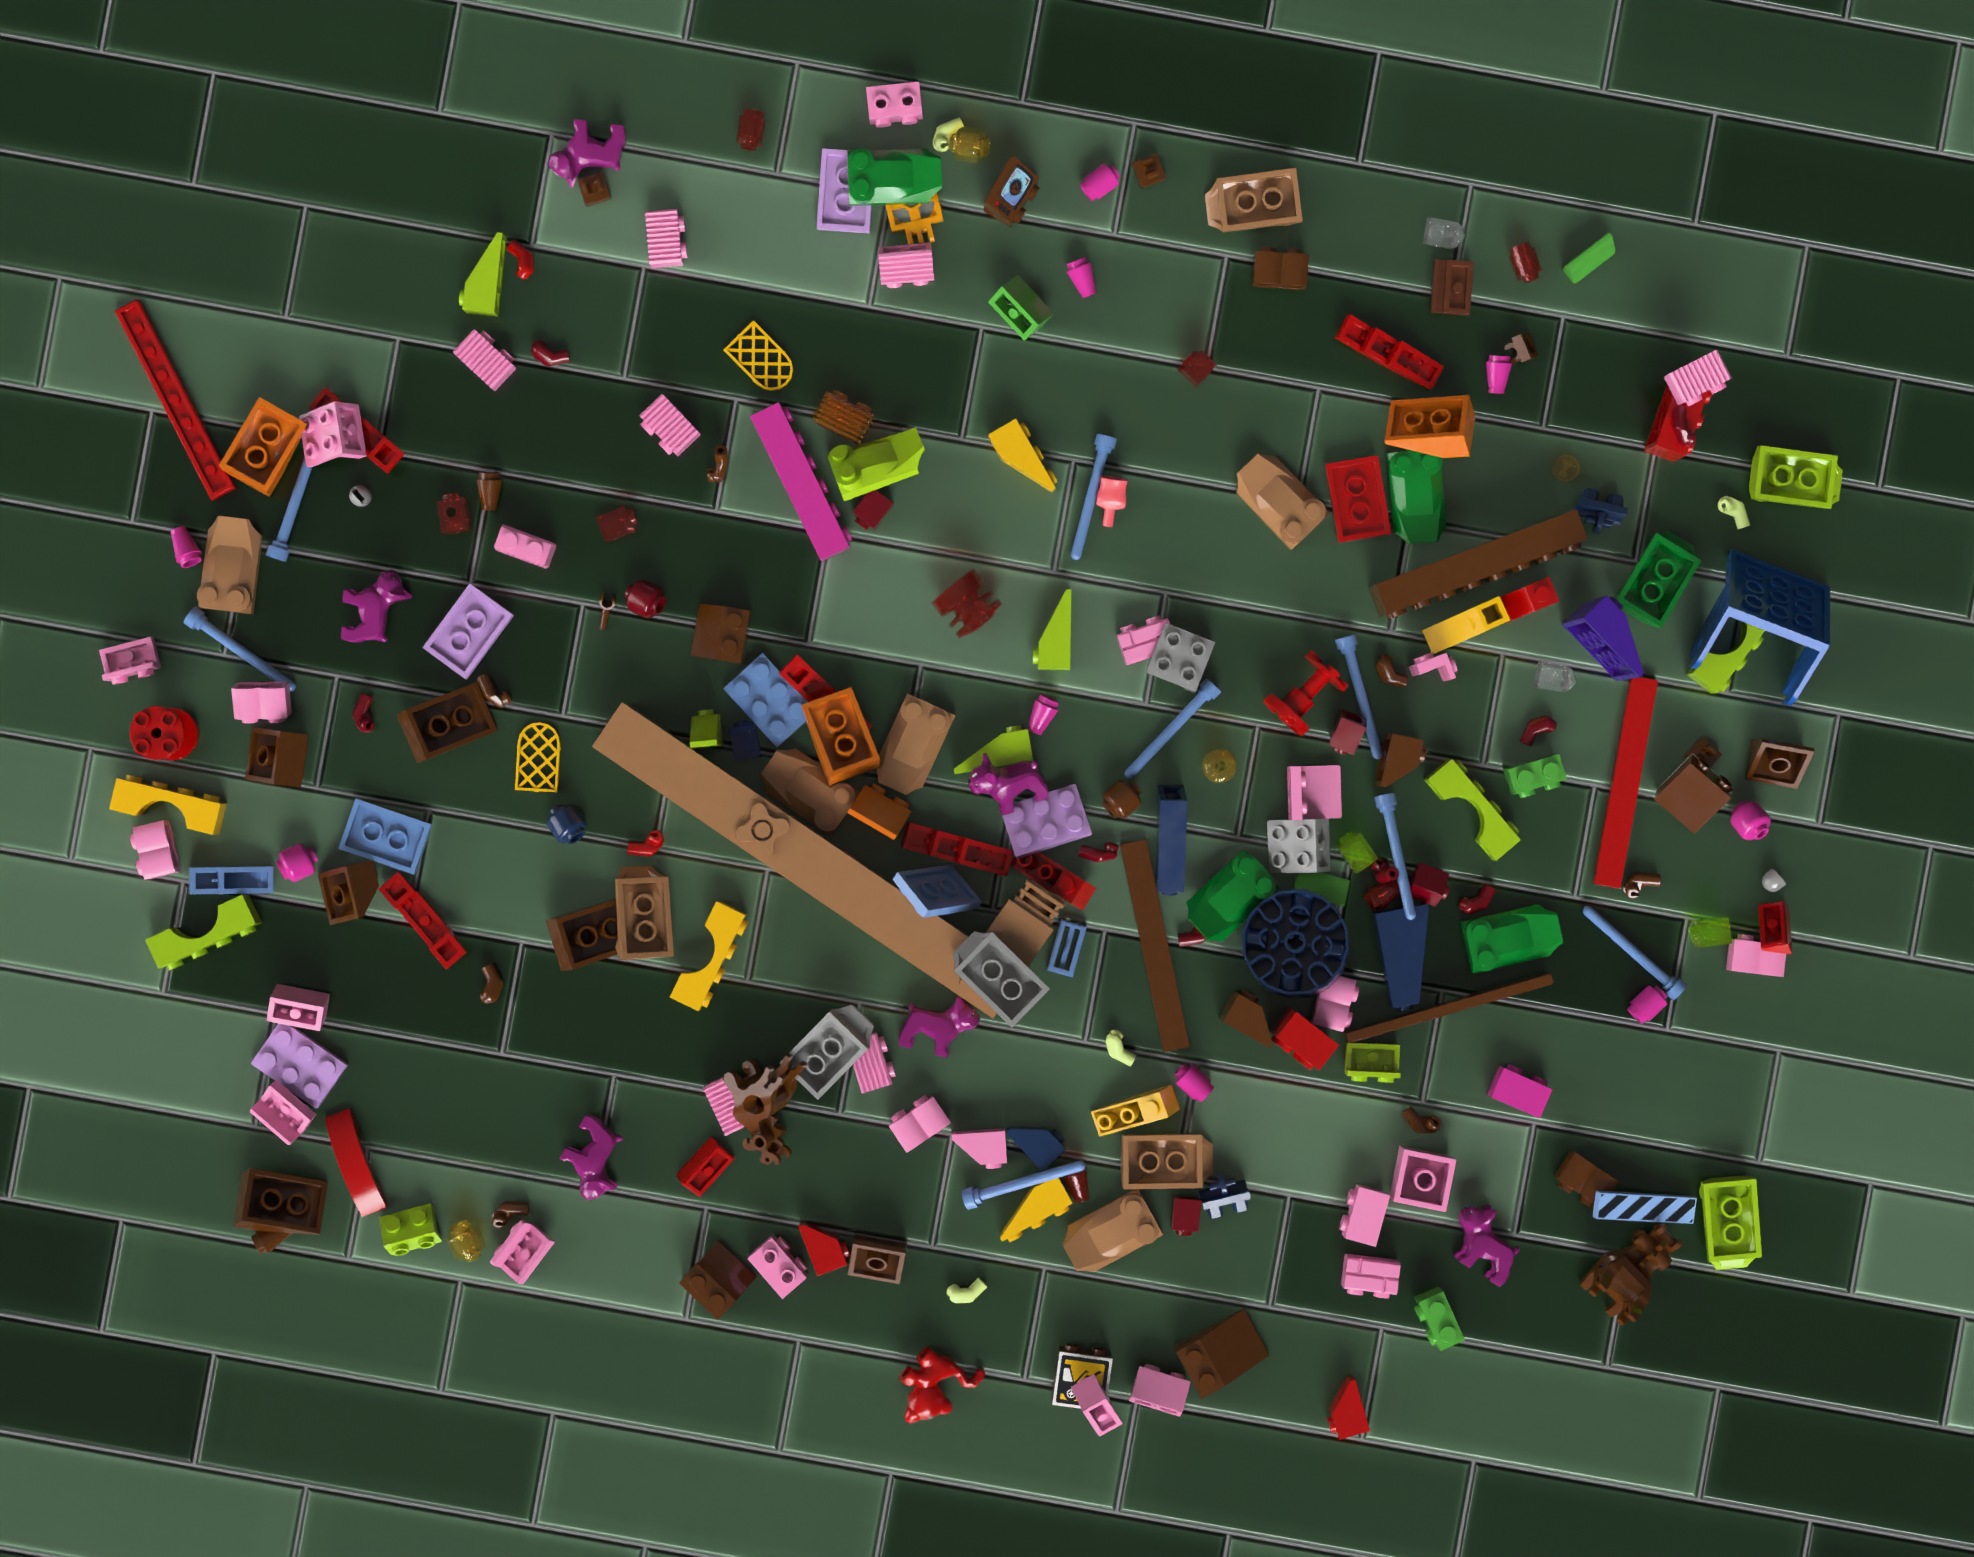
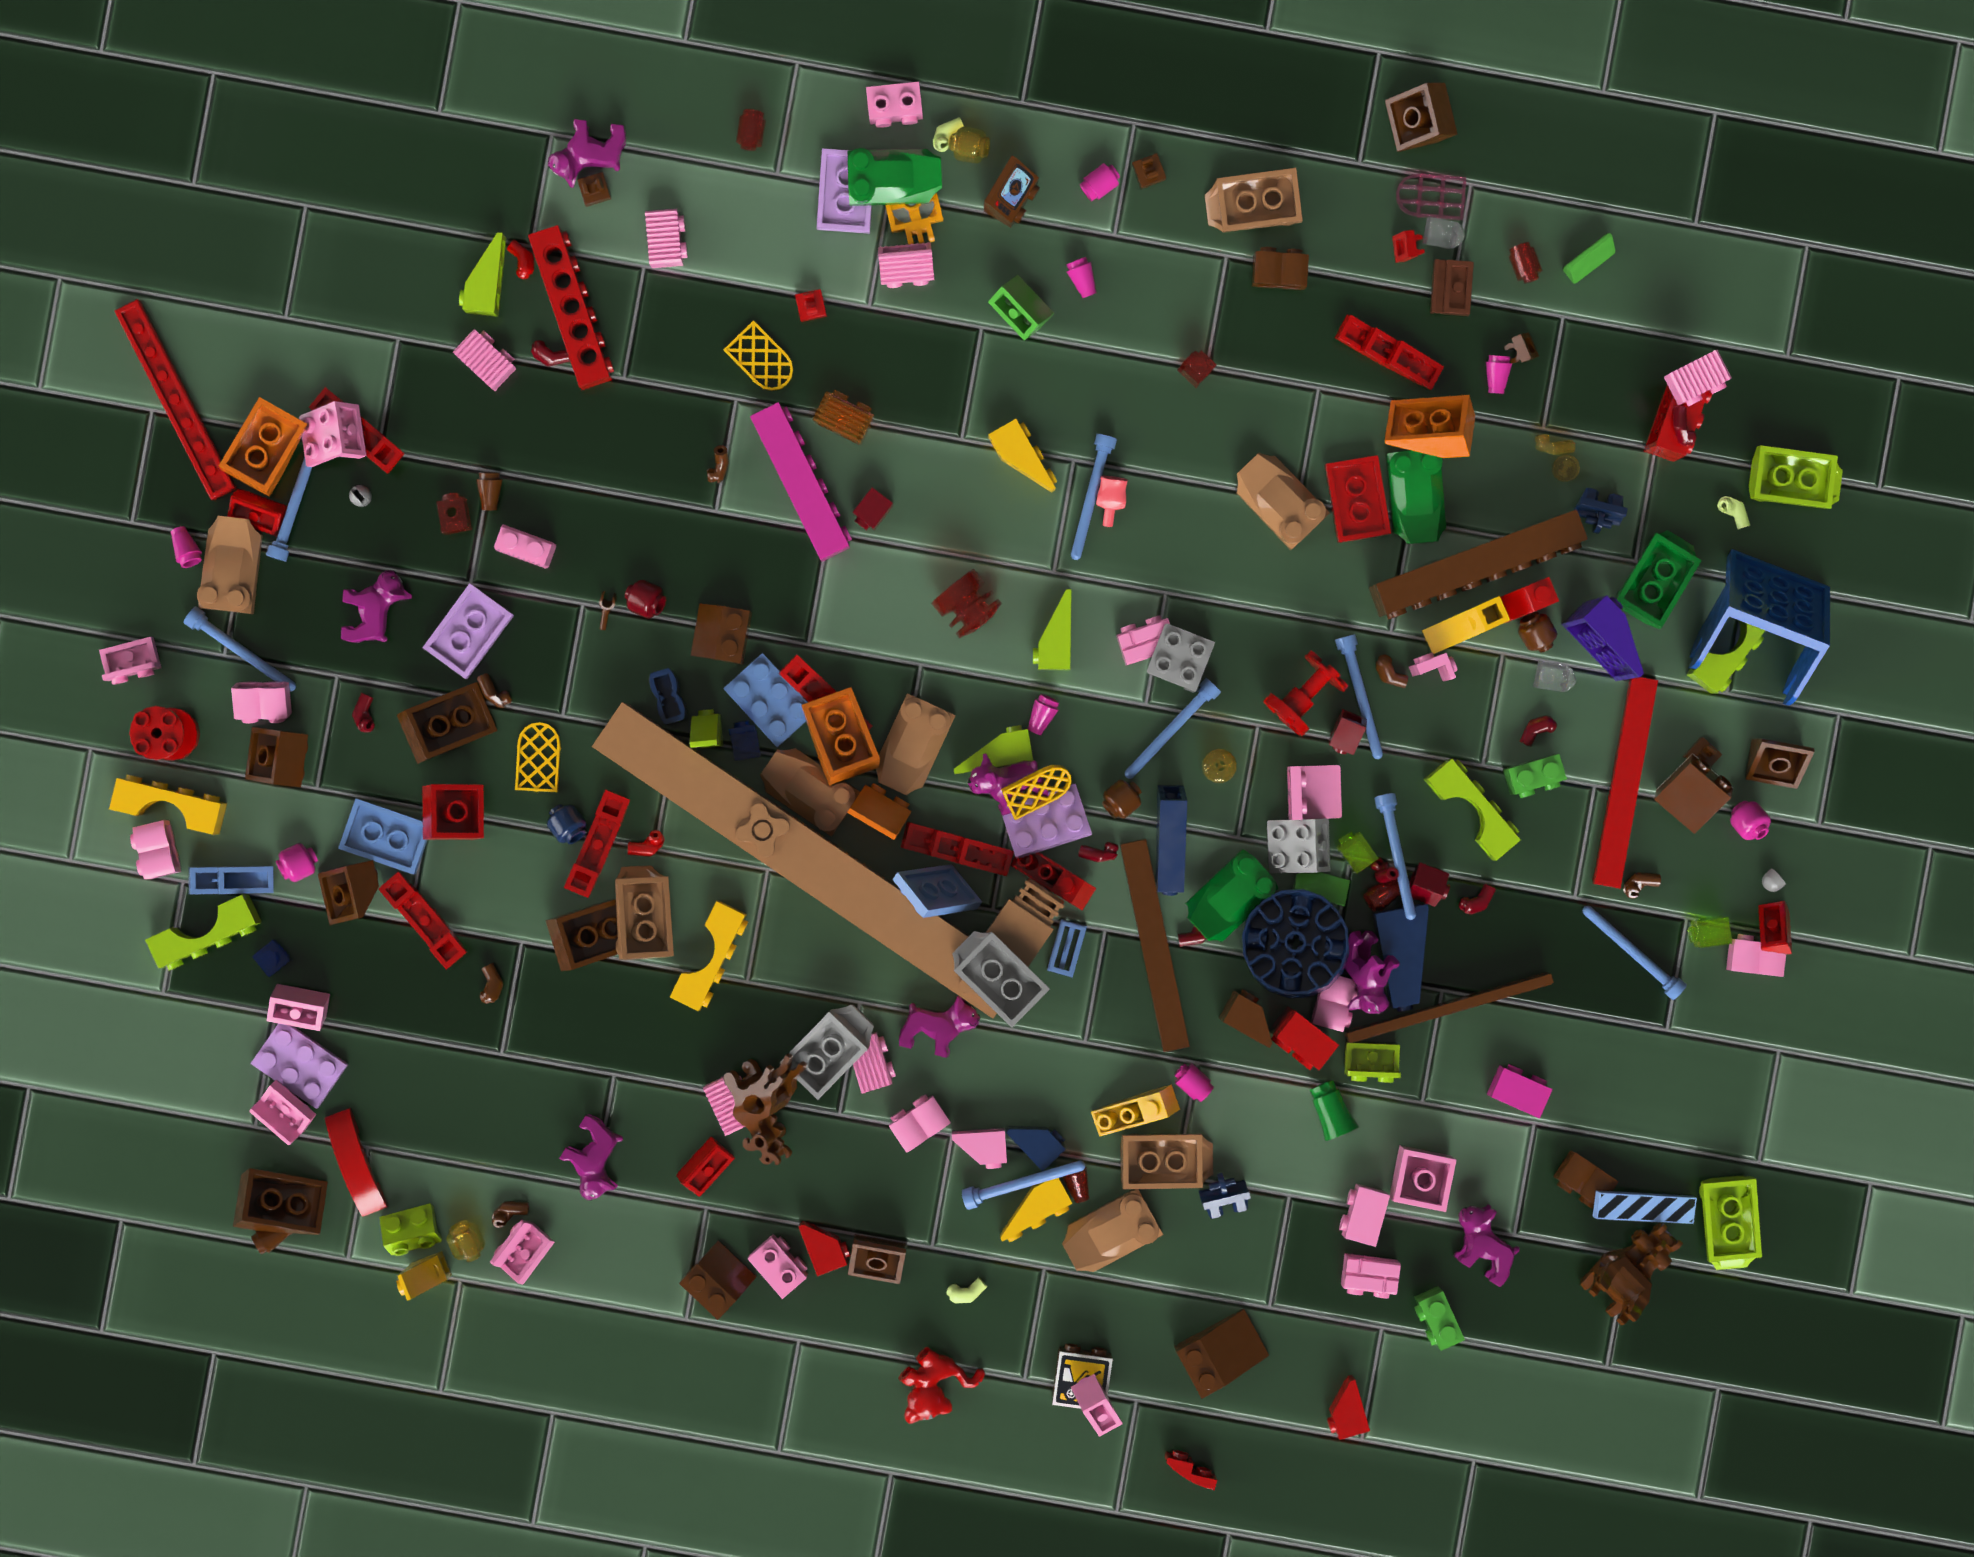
(262, 512): none -> red slope
(271, 958): none -> clear blue plate
(423, 1275): none -> yellow slope
(453, 812): none -> red brick
(543, 244): none -> red brick
(597, 844): none -> red slope
(617, 523): clear red bracket -> none
(666, 689): none -> dark blue brick
(669, 425): bright pink brick -> none
(810, 305): none -> red tile
(876, 463): lime slope -> none
(1045, 800): none -> yellow window
(1116, 1049): yellowish green arm -> none
(1160, 1390): bright pink brick -> none
(1183, 1466): none -> red slope
(1185, 1214): dark red brick -> none
(1332, 1111): none -> green plant
(1368, 973): none -> magenta animal
(1399, 757): reddish brown slope -> none
(1405, 246): none -> red tile
(1421, 116): none -> reddish brown slope
(1421, 1124): reddish brown arm -> none
(1441, 189): none -> clear pink window
(1511, 937): green slope -> none
(1537, 632): none -> reddish brown head
(1555, 448): none -> clear yellow arm
(1647, 1004): dark pink brick -> none

